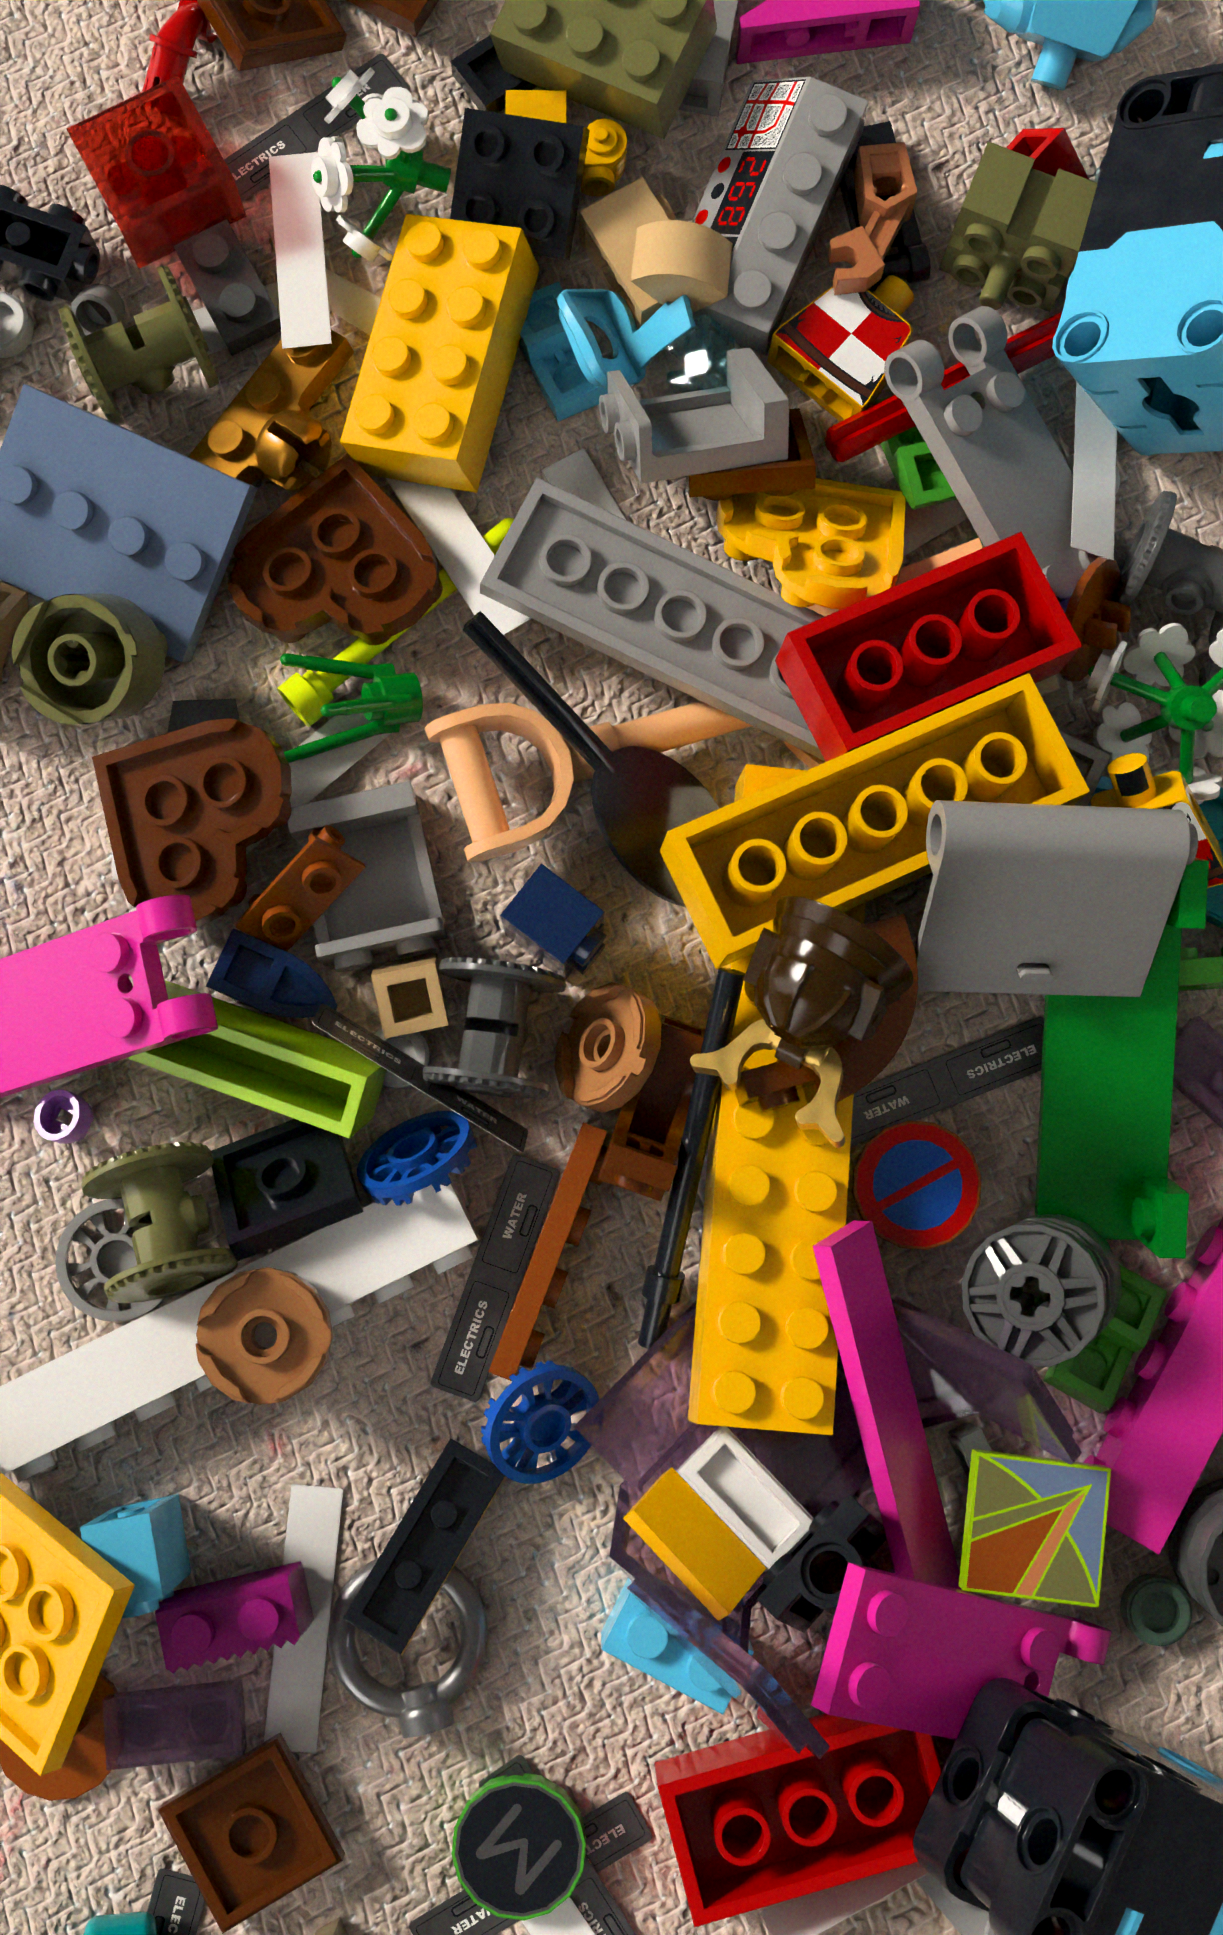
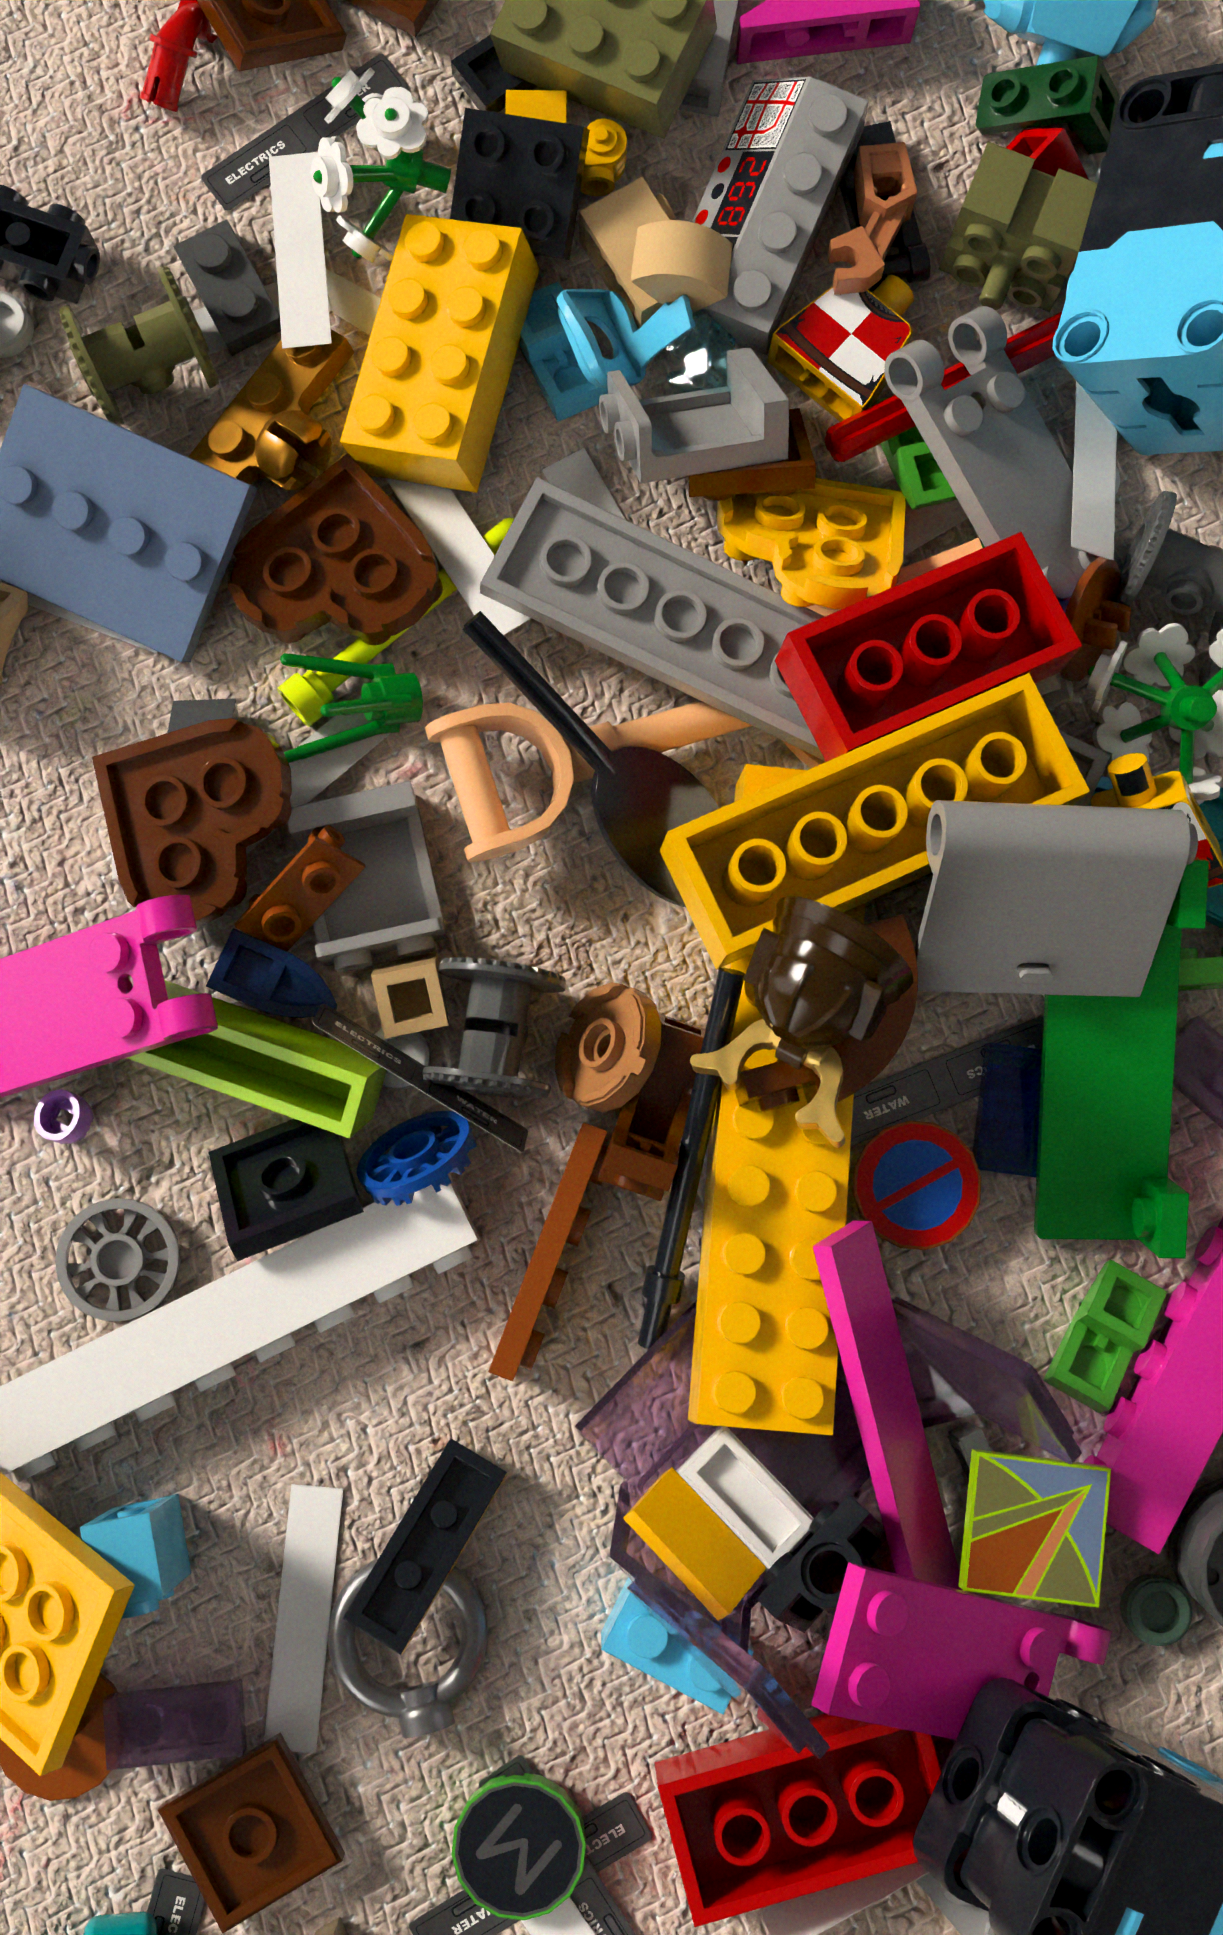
(88, 658): olive brick -> none
(98, 307): light grey hinge -> none
(157, 170): clear red brick -> none
(171, 1220): olive hose -> none
(228, 1342): medium nougat plate -> none
(234, 1616): magenta brick -> none
(495, 1278): flat silver sticker -> none
(539, 1422): blue wheel -> none
(555, 923): dark blue brick -> none
(1008, 1110): none -> clear blue tile
(1052, 94): none -> dark green bracket
(1070, 1265): dark grey wheel -> none

